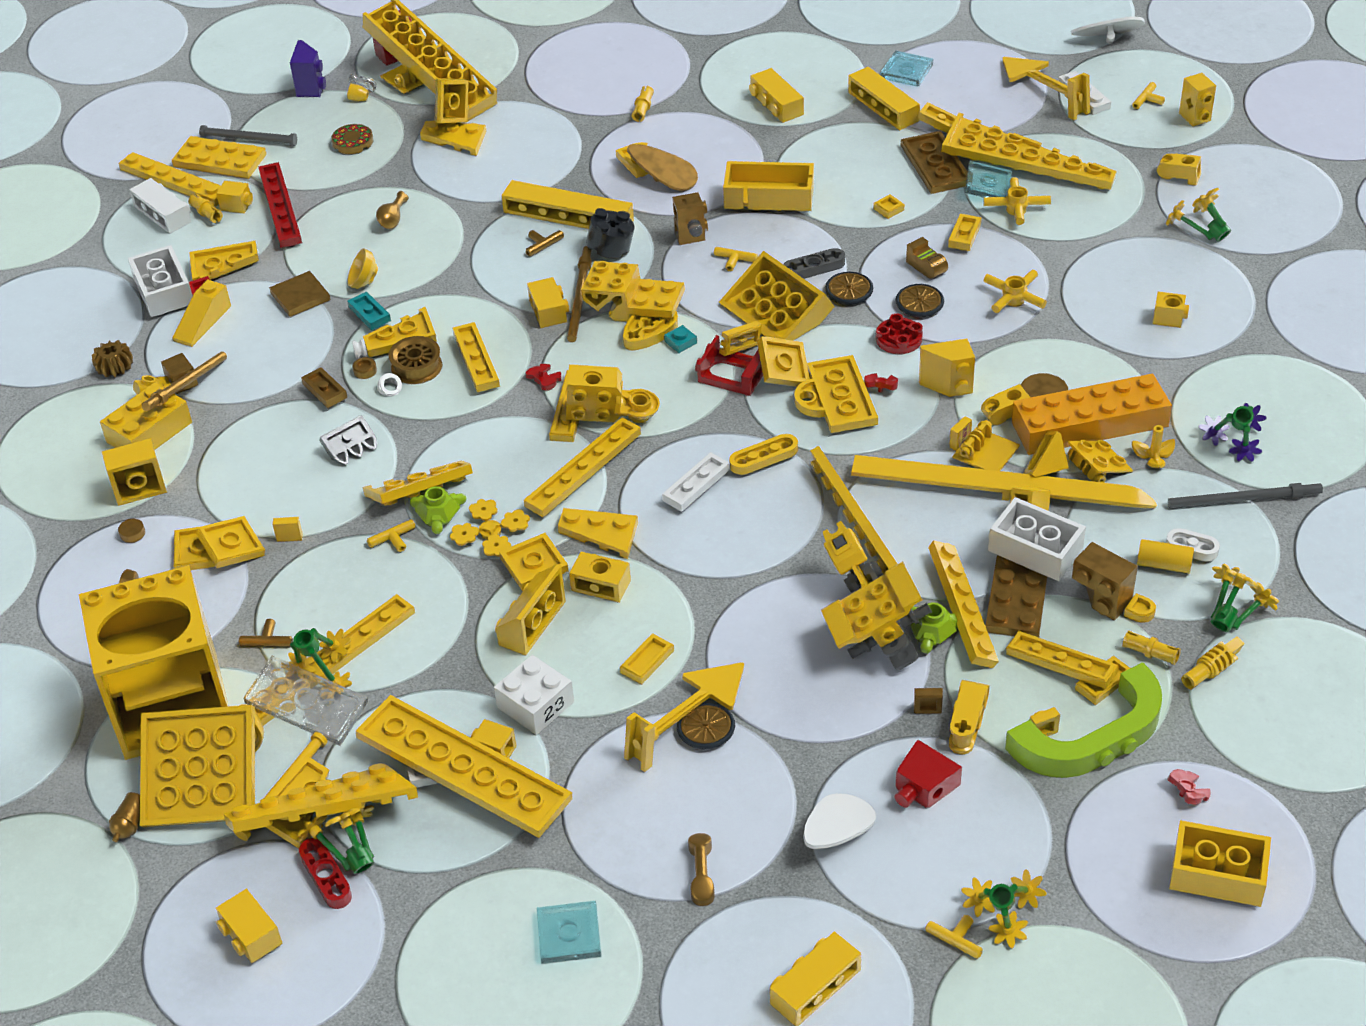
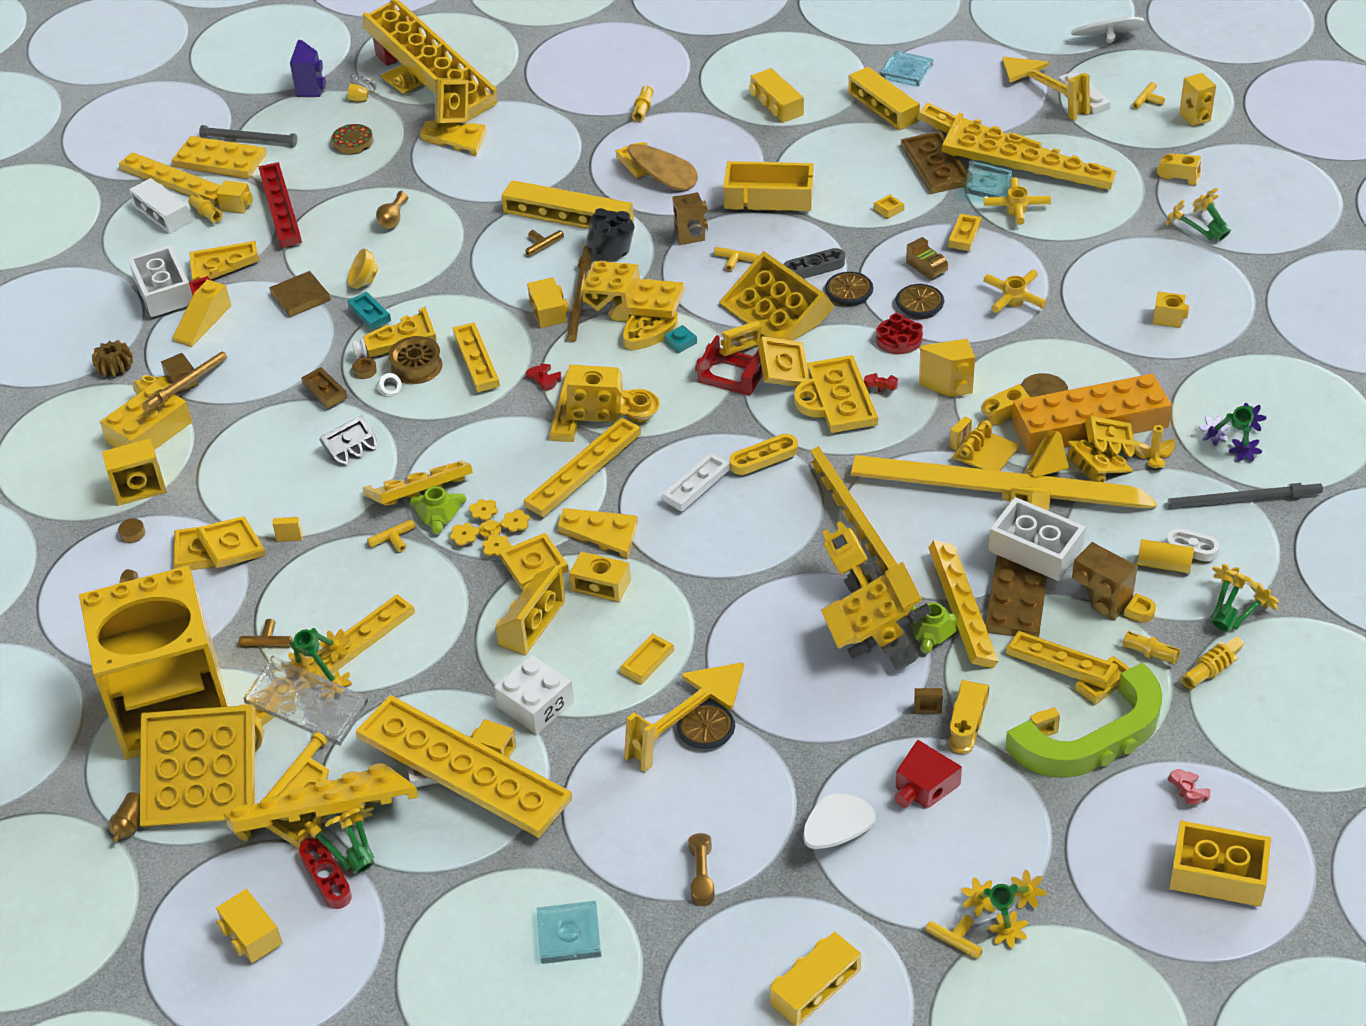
(1110, 434): none -> yellow plate

